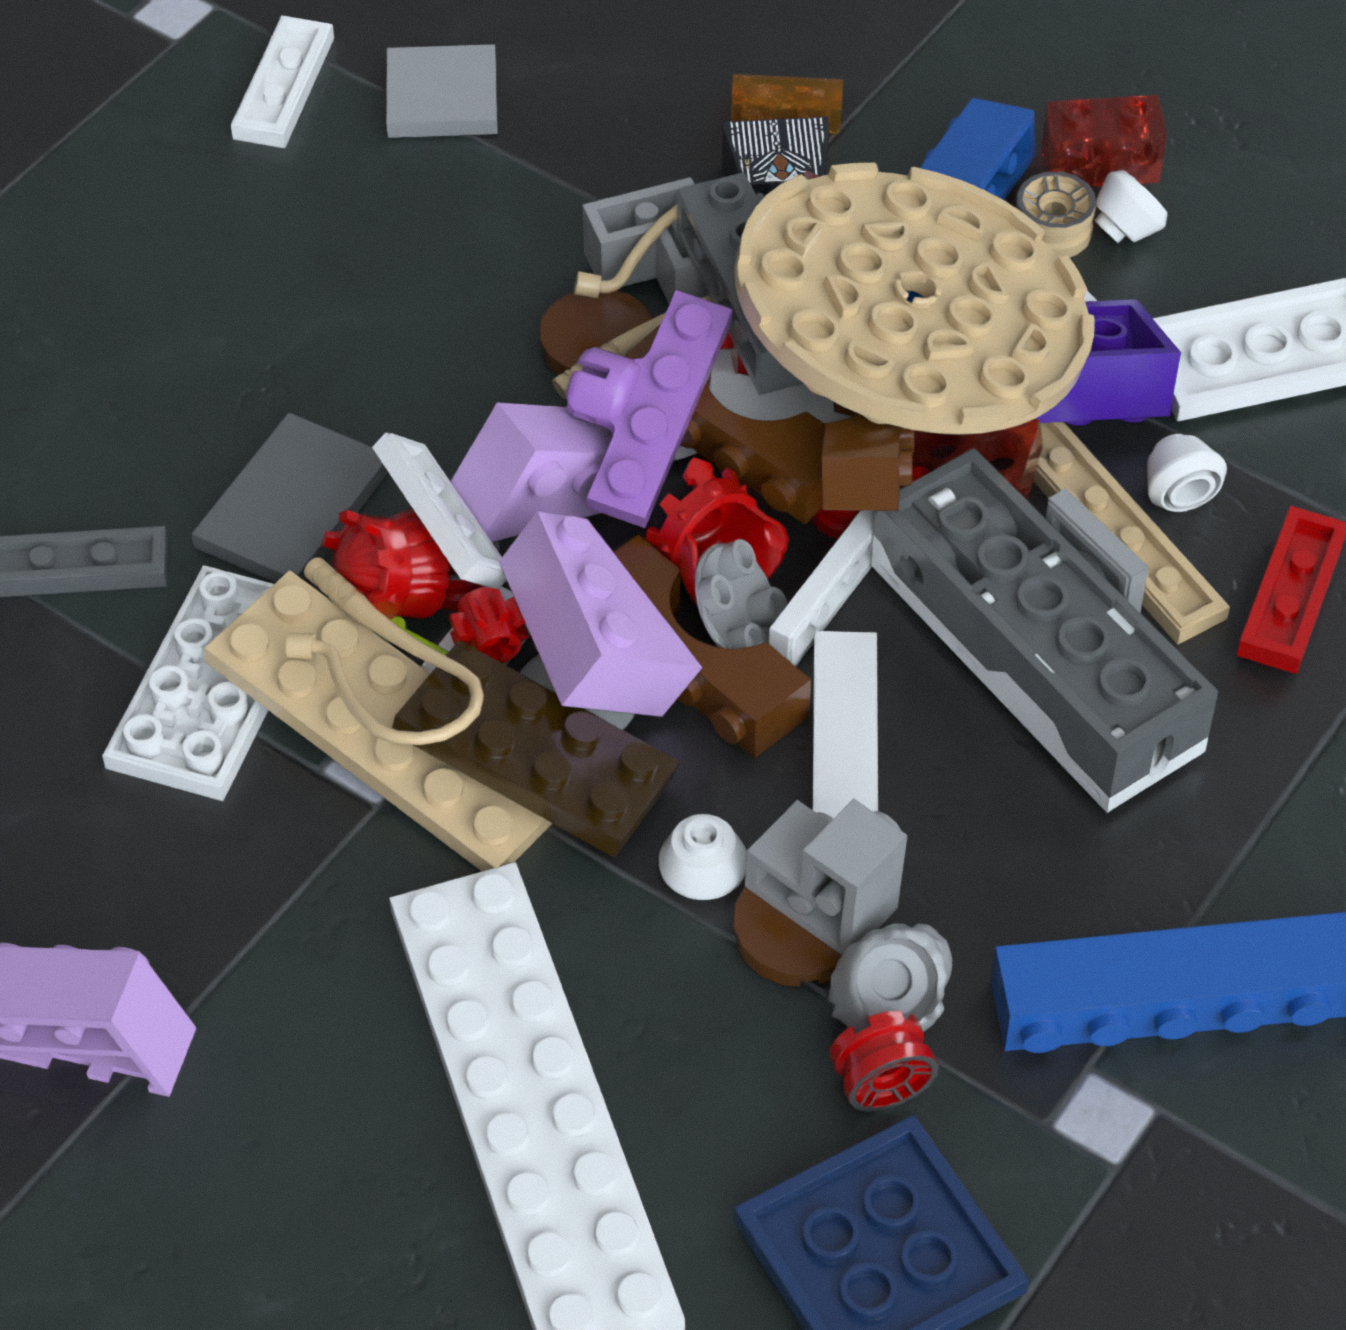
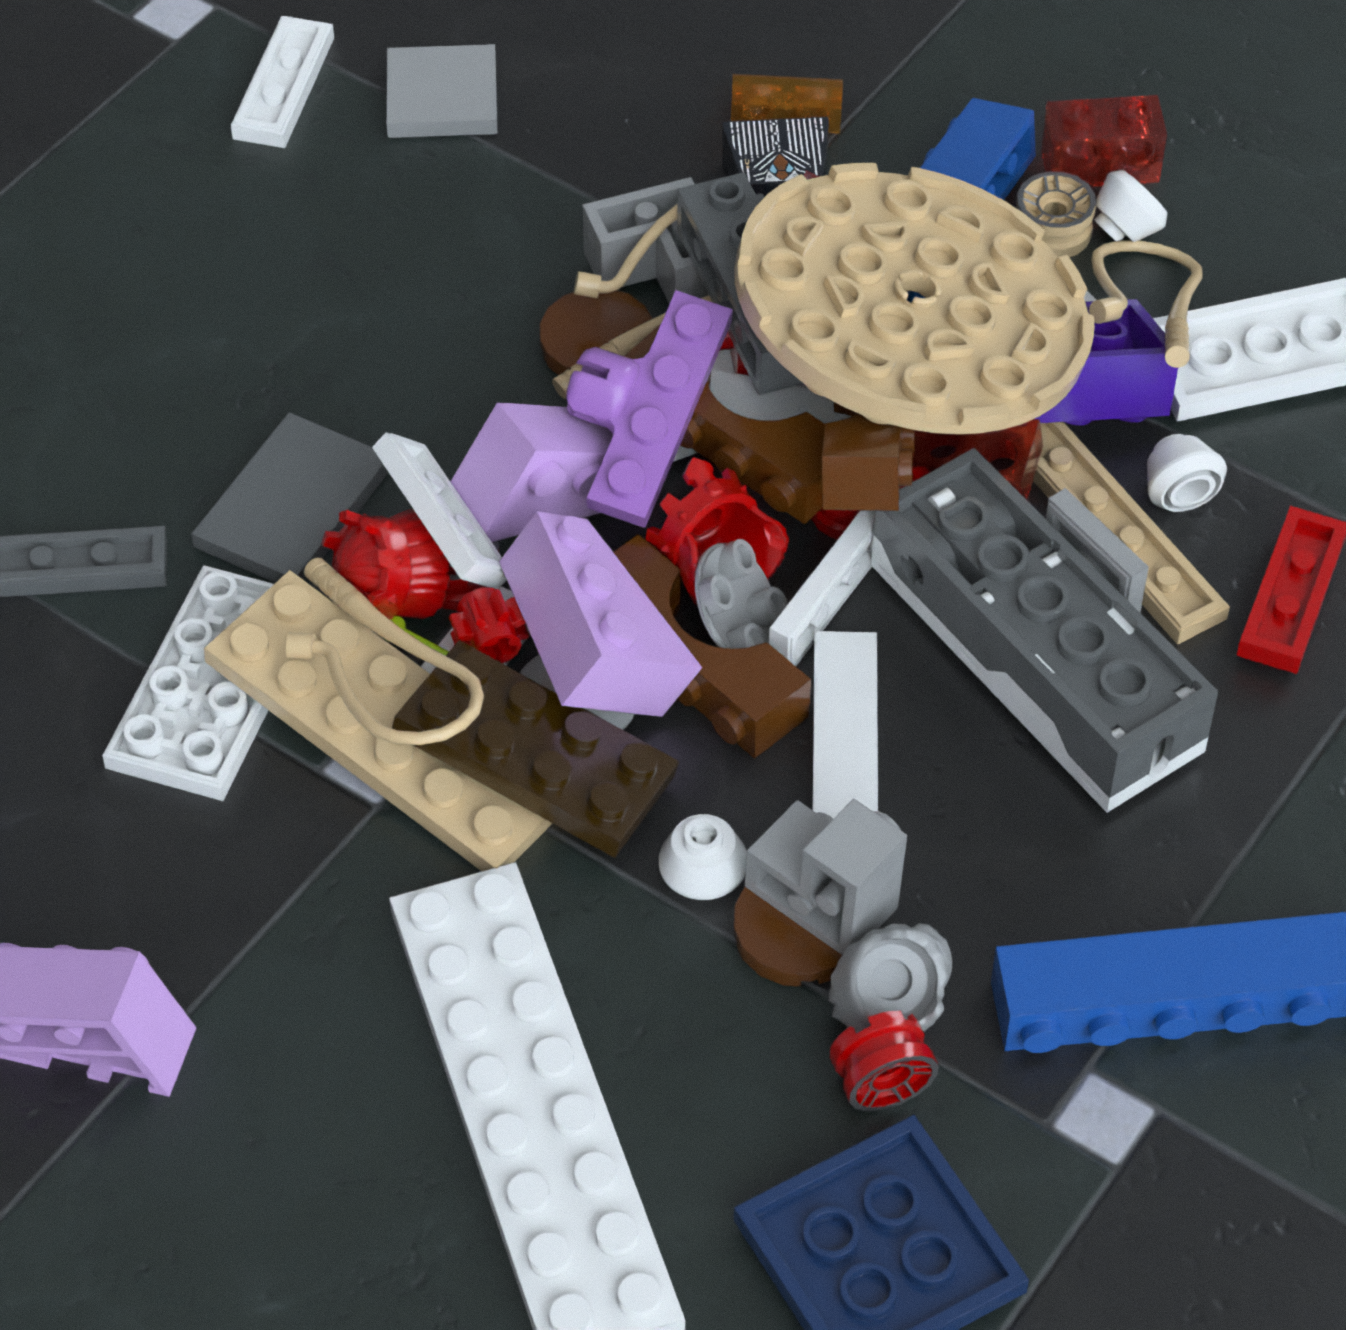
(1112, 308): none -> tan piece

